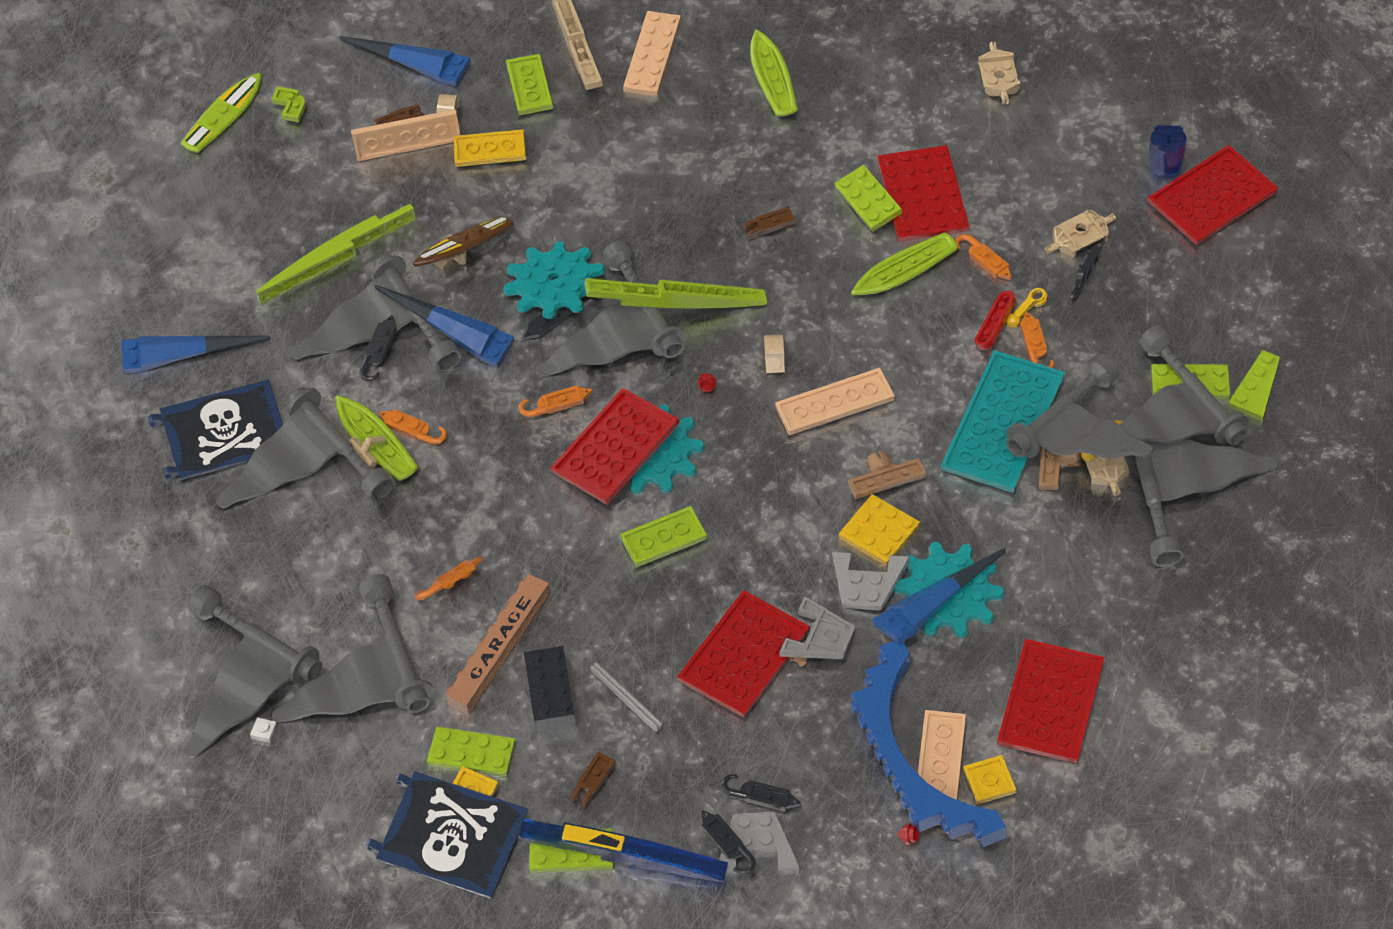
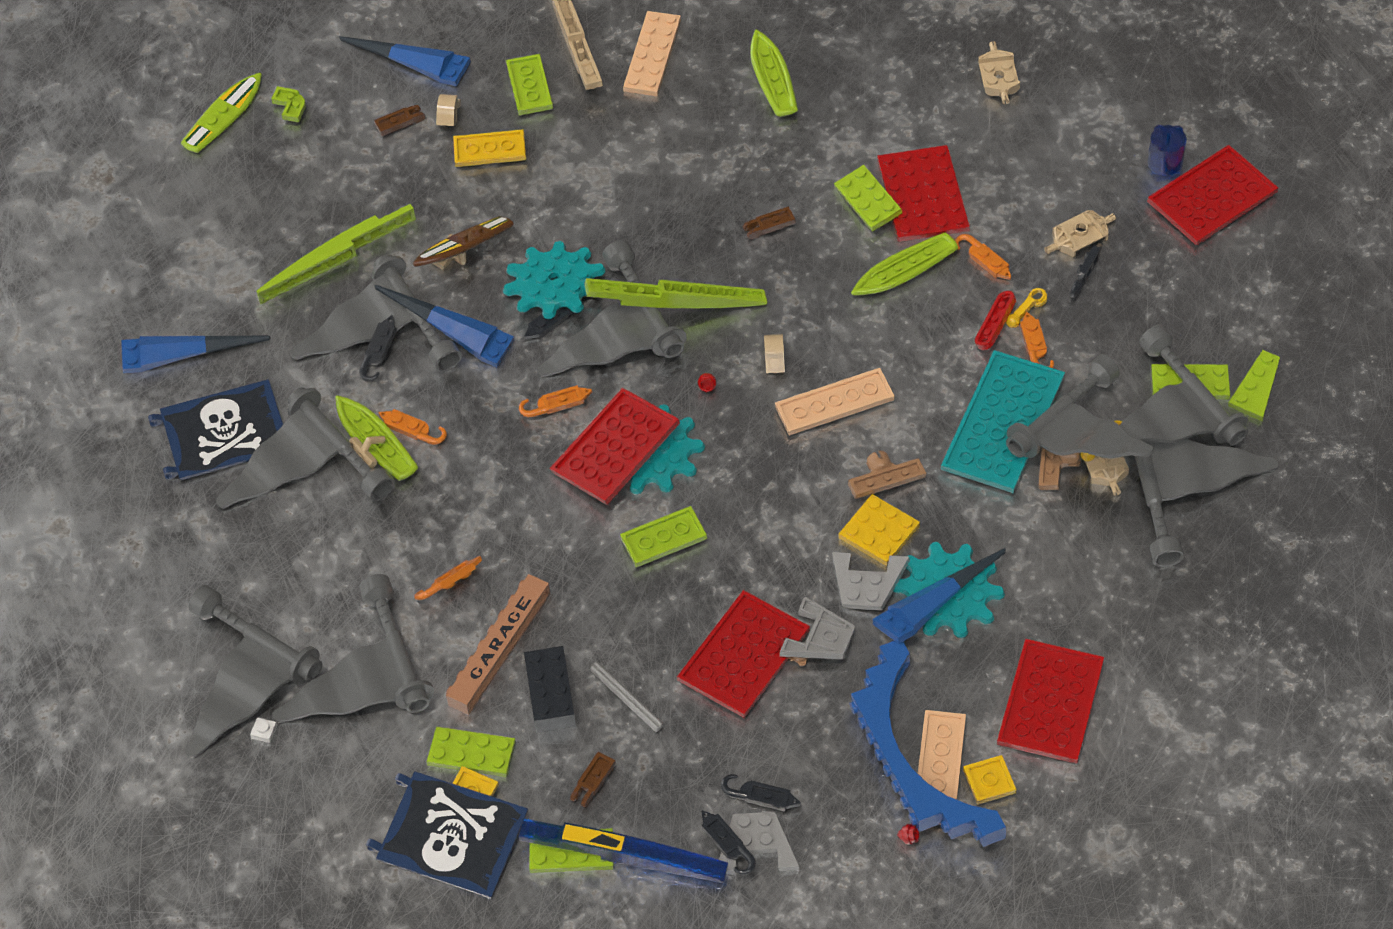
(405, 135): light nougat plate -> none

